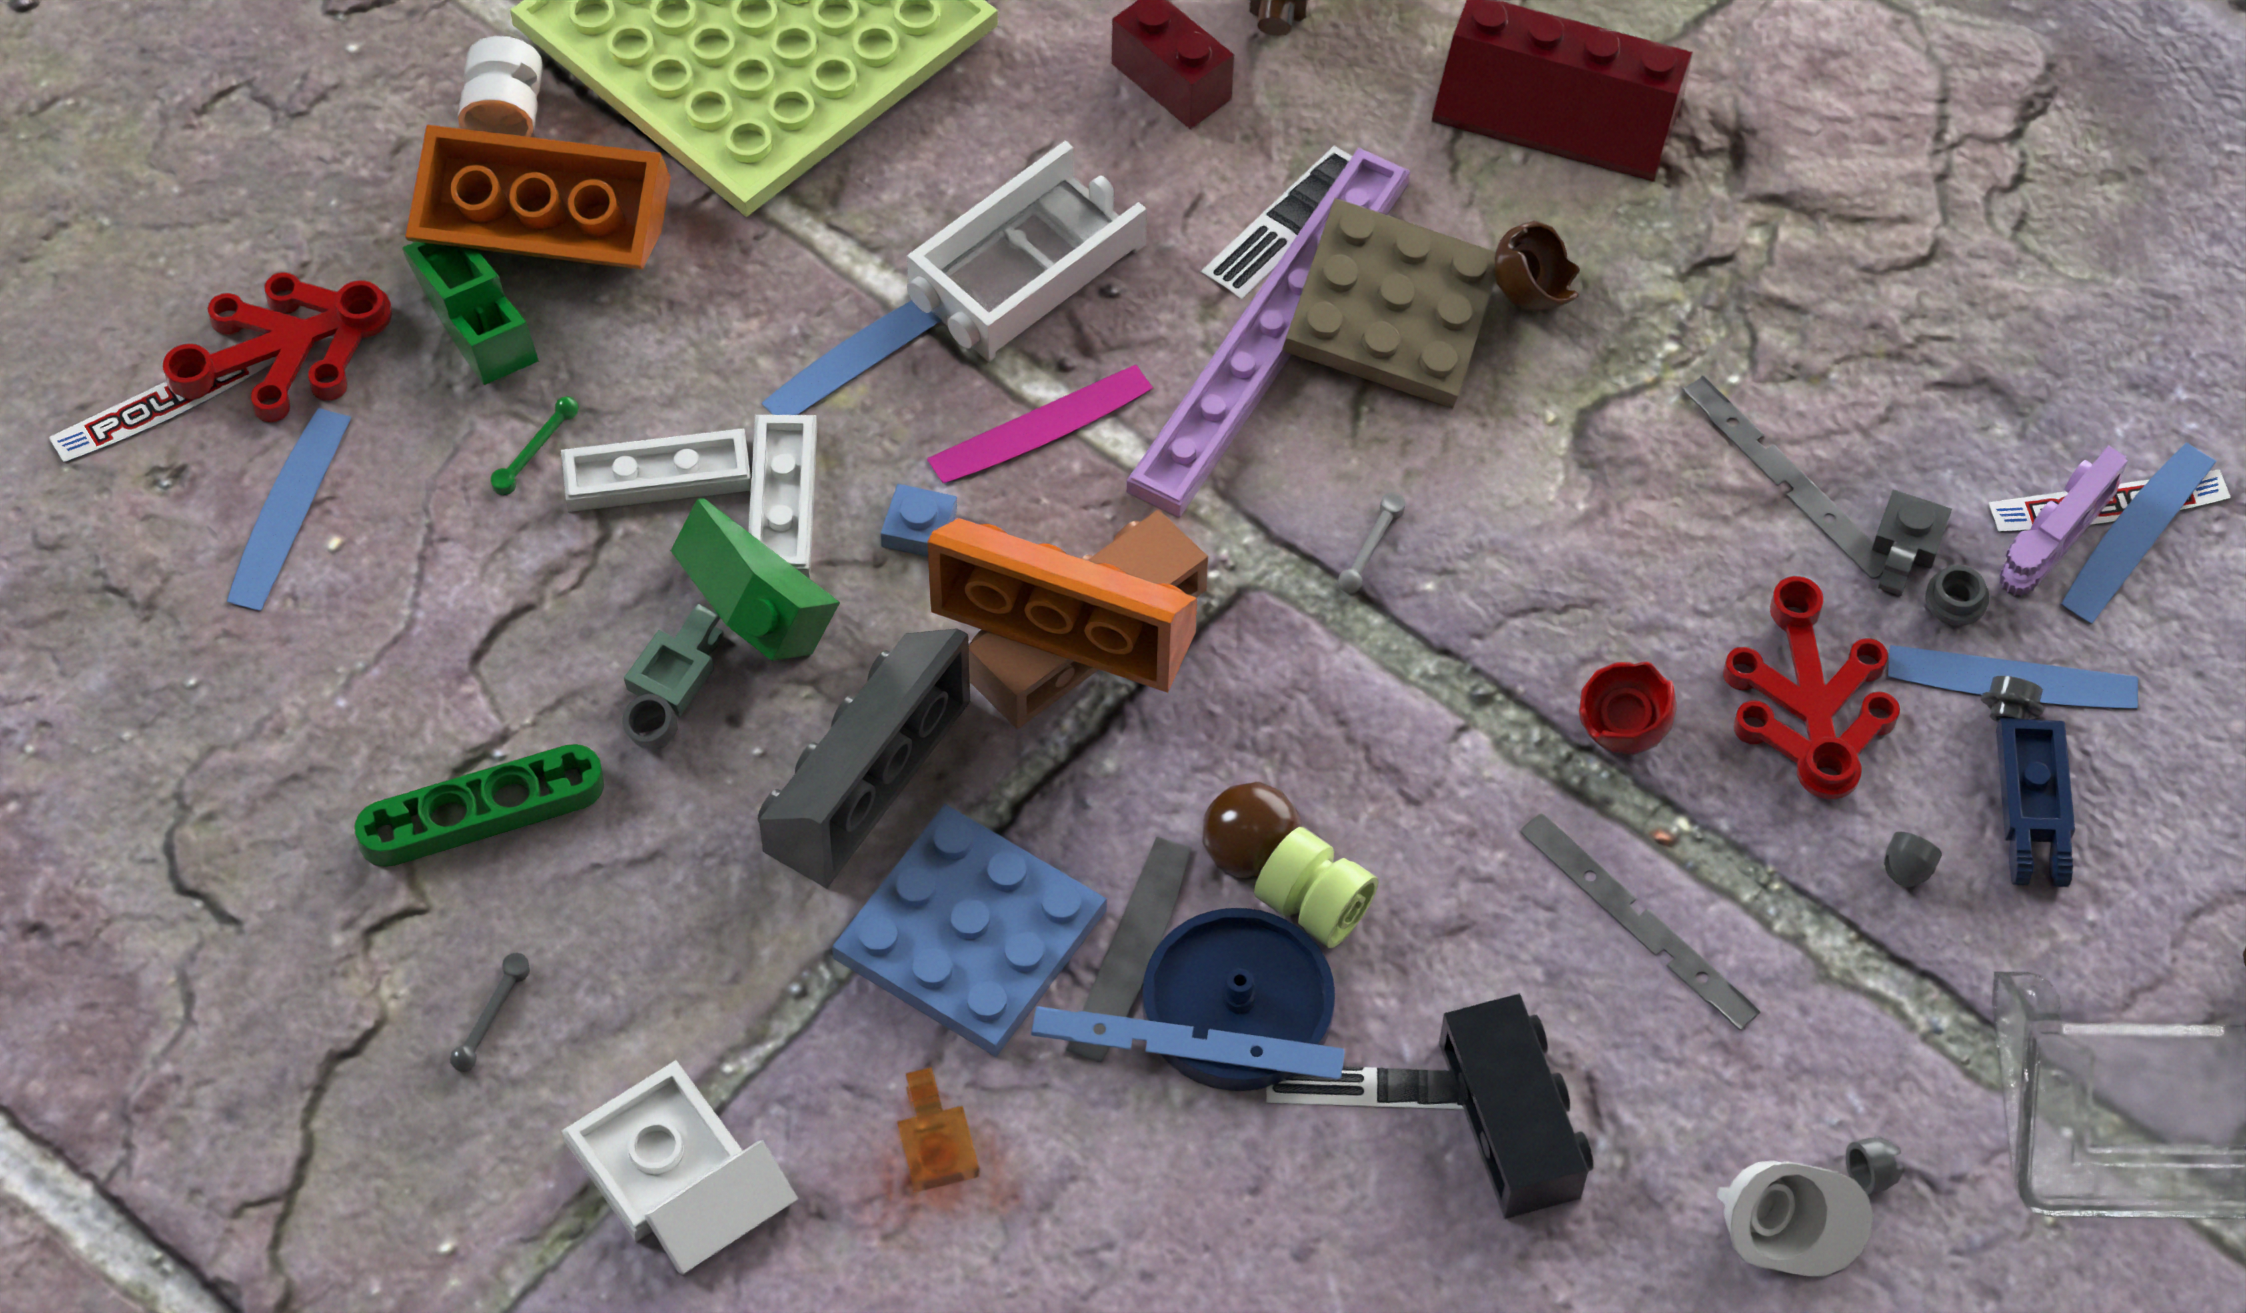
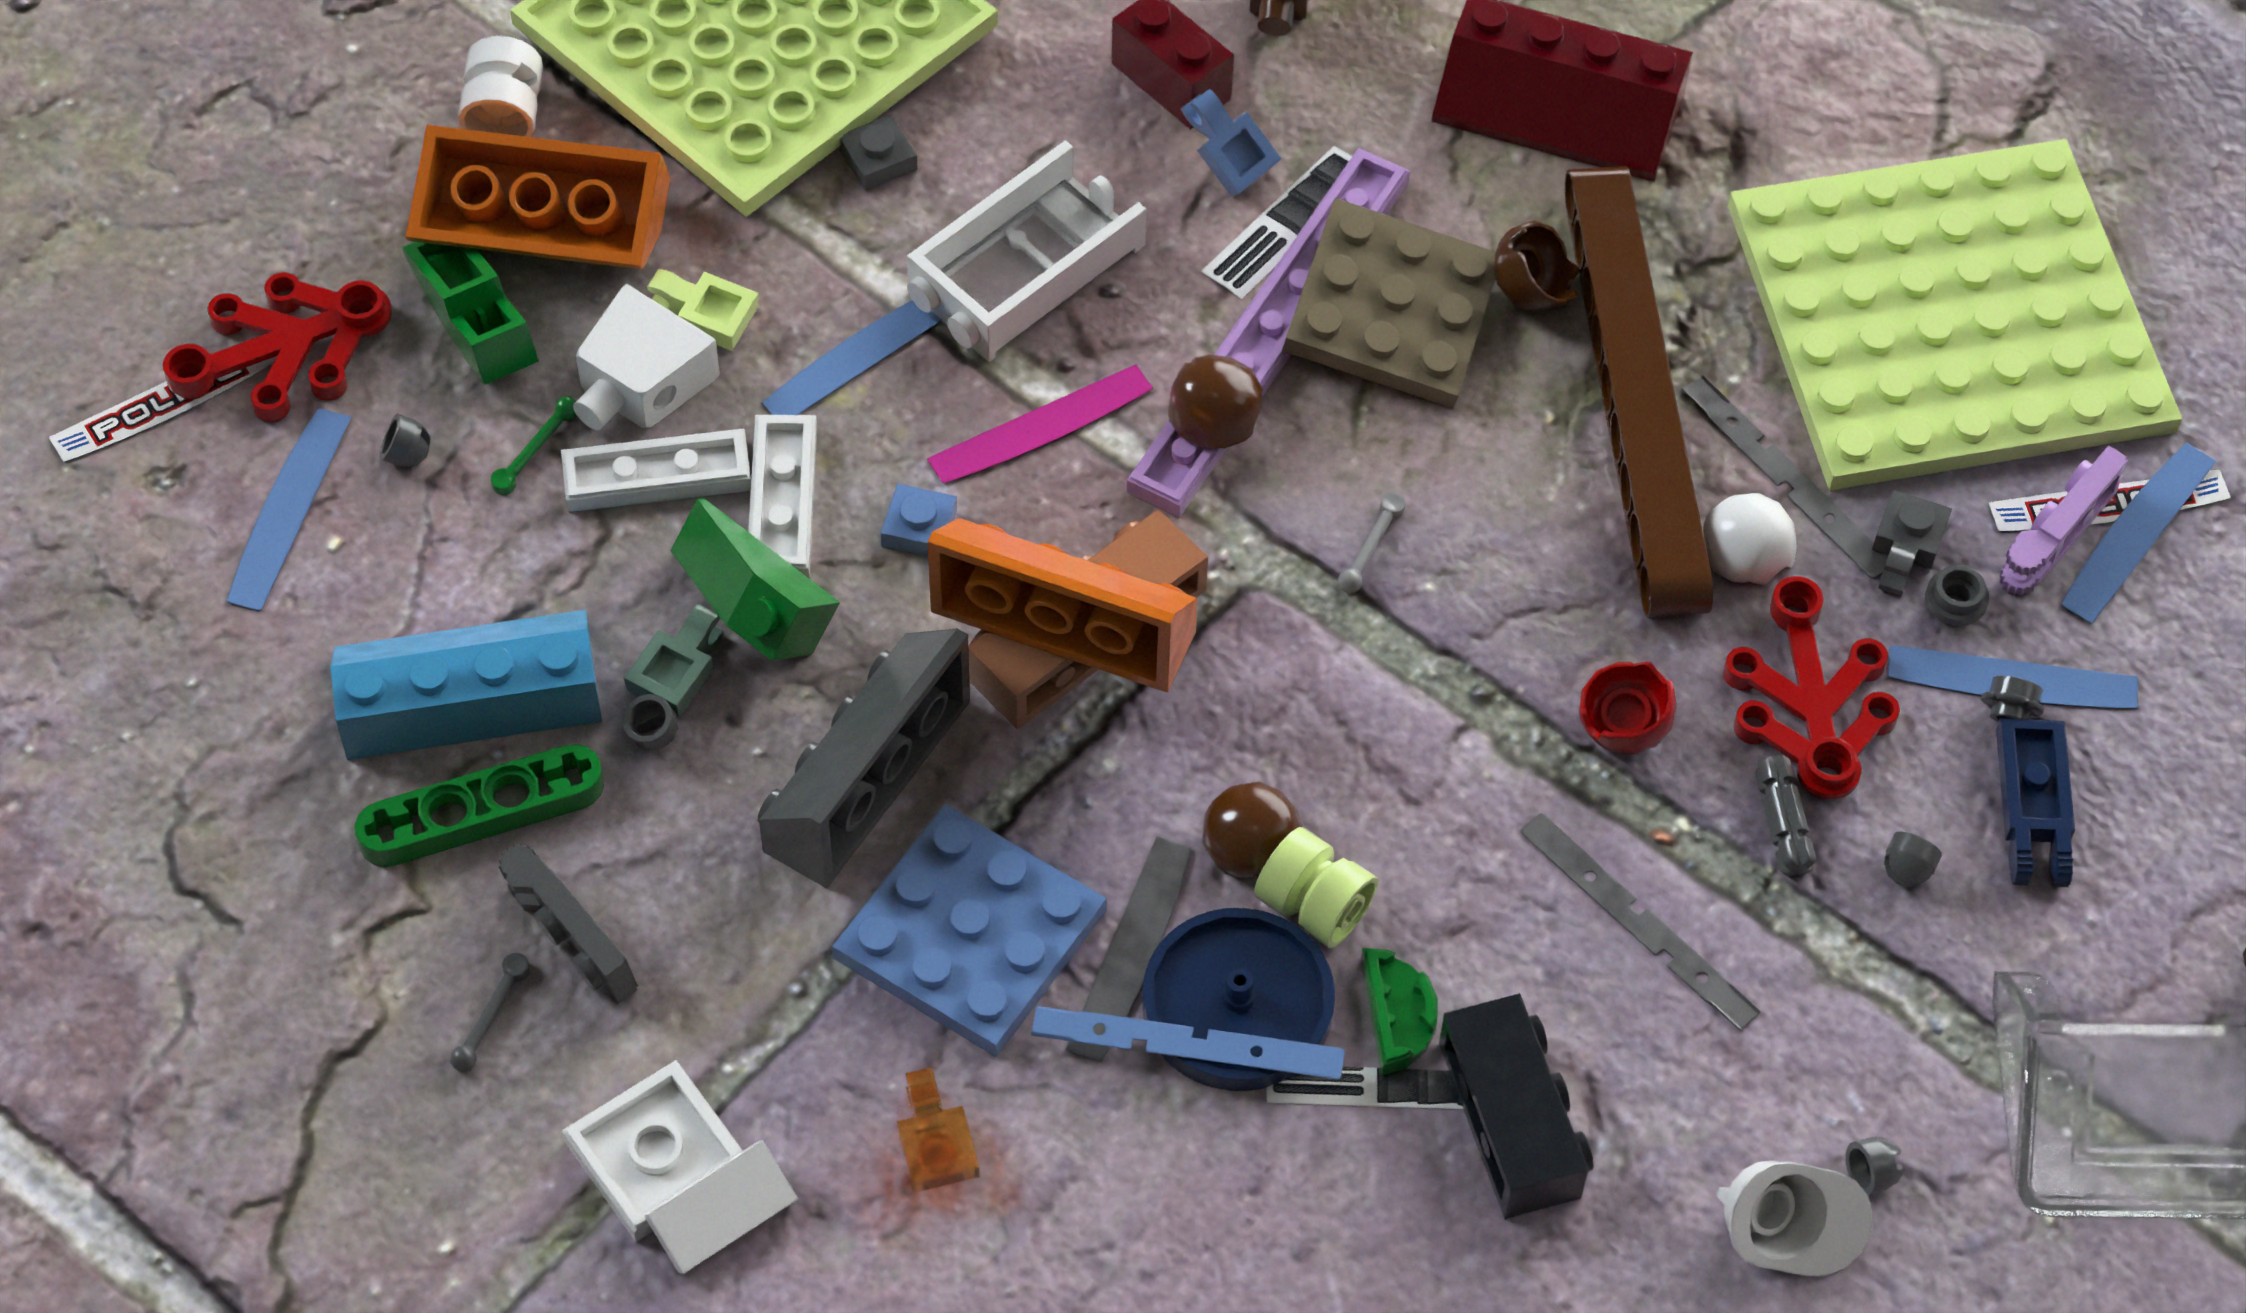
(405, 442): none -> dark grey hinge
(464, 684): none -> dark azure slope
(565, 919): none -> dark grey hinge
(641, 362): none -> white torso
(710, 305): none -> yellowish green plate
(878, 152): none -> dark grey plate
(1215, 401): none -> reddish brown hair
(1235, 148): none -> medium blue plate
(1400, 1008): none -> green tile
(1638, 394): none -> reddish brown beam
(1749, 538): none -> white hair
(1785, 815): none -> dark grey axle
(1951, 314): none -> yellowish green plate

